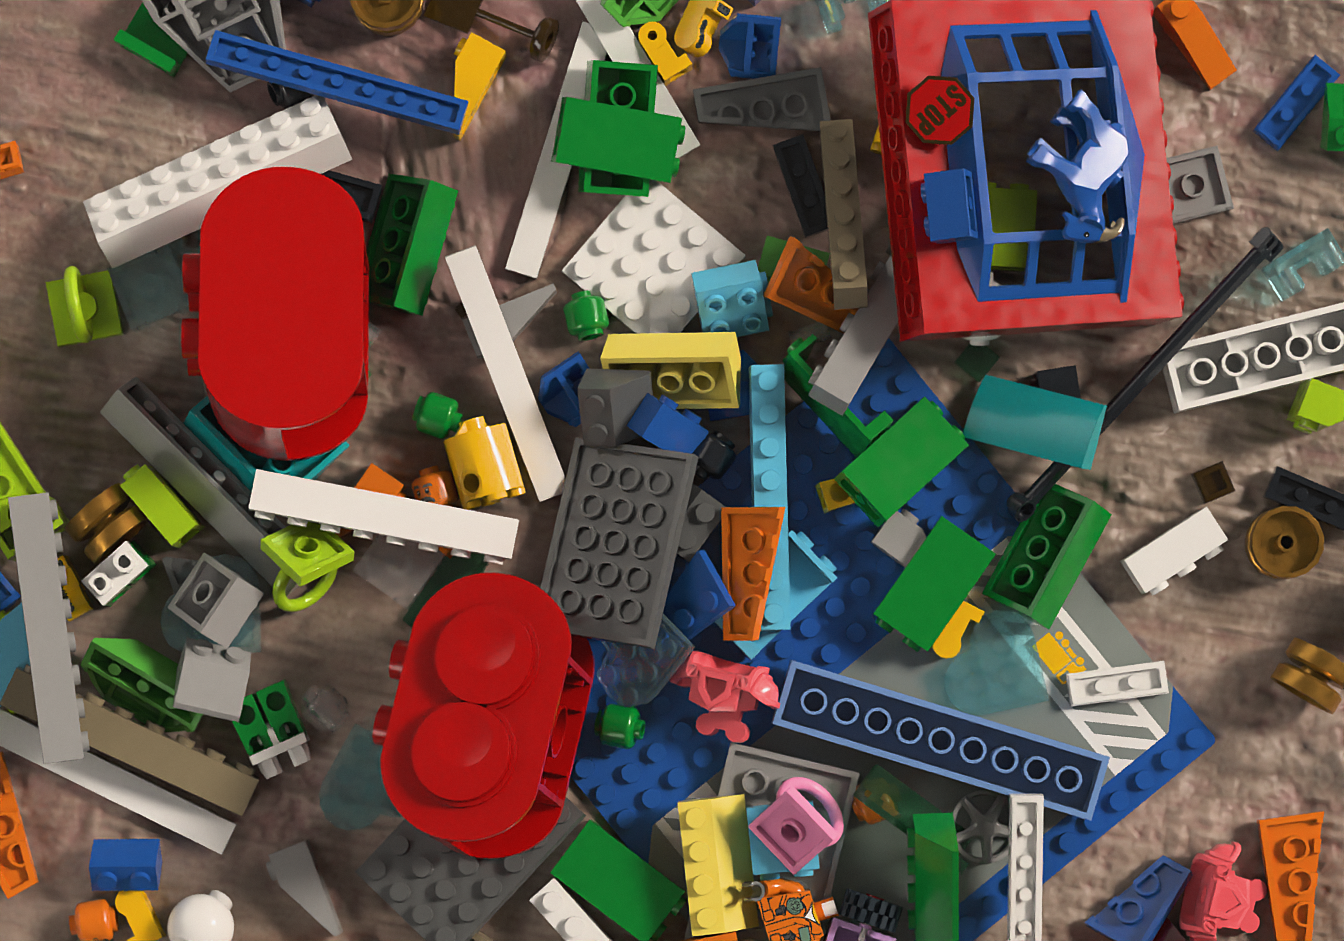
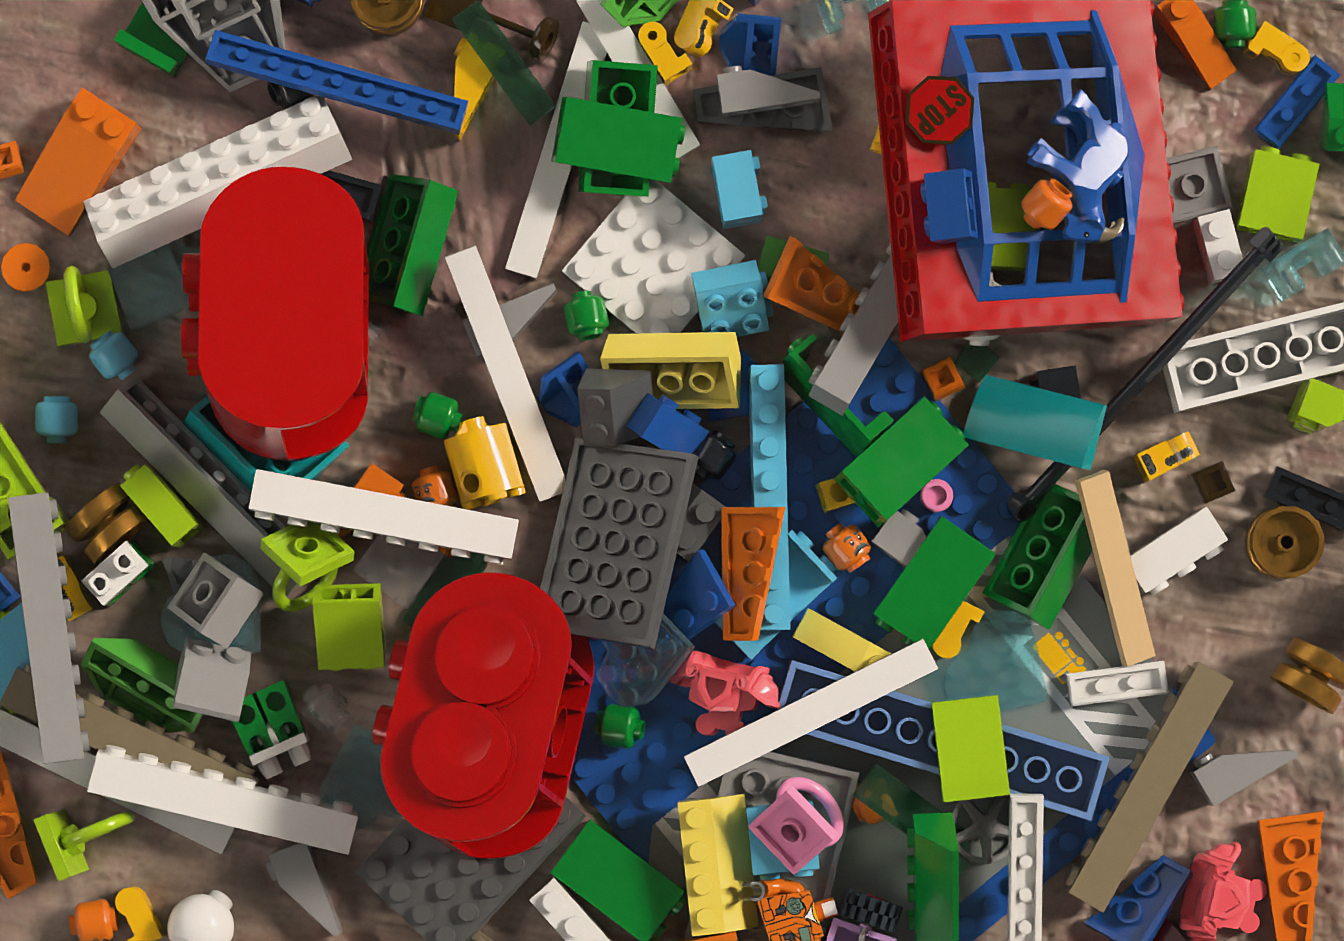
(25, 267): none -> orange piece
(56, 418): none -> medium azure head
(67, 843): none -> lime tile
(77, 161): none -> orange slope
(113, 355): none -> medium azure head
(125, 864): blue brick -> none
(223, 800): none -> white brick
(349, 626): none -> lime brick
(504, 62): none -> clear green panel
(738, 189): none -> medium azure container
(755, 92): none -> light grey slope
(802, 184): black plate -> none
(810, 712): none -> white tile
(837, 642): none -> light yellow slope
(843, 214): dark tan brick -> none
(846, 547): none -> orange head
(936, 495): none -> bright pink tile
(943, 379): none -> orange tile
(970, 748): none -> lime tile
(1046, 204): none -> orange head
(1115, 568): none -> tan tile
(1148, 786): none -> dark tan brick
(1165, 456): none -> yellow leg
(1217, 244): none -> white brick
(1229, 773): none -> light grey slope
(1235, 23): none -> green head
(1277, 194): none -> lime brick
(1279, 47): none -> yellow leg

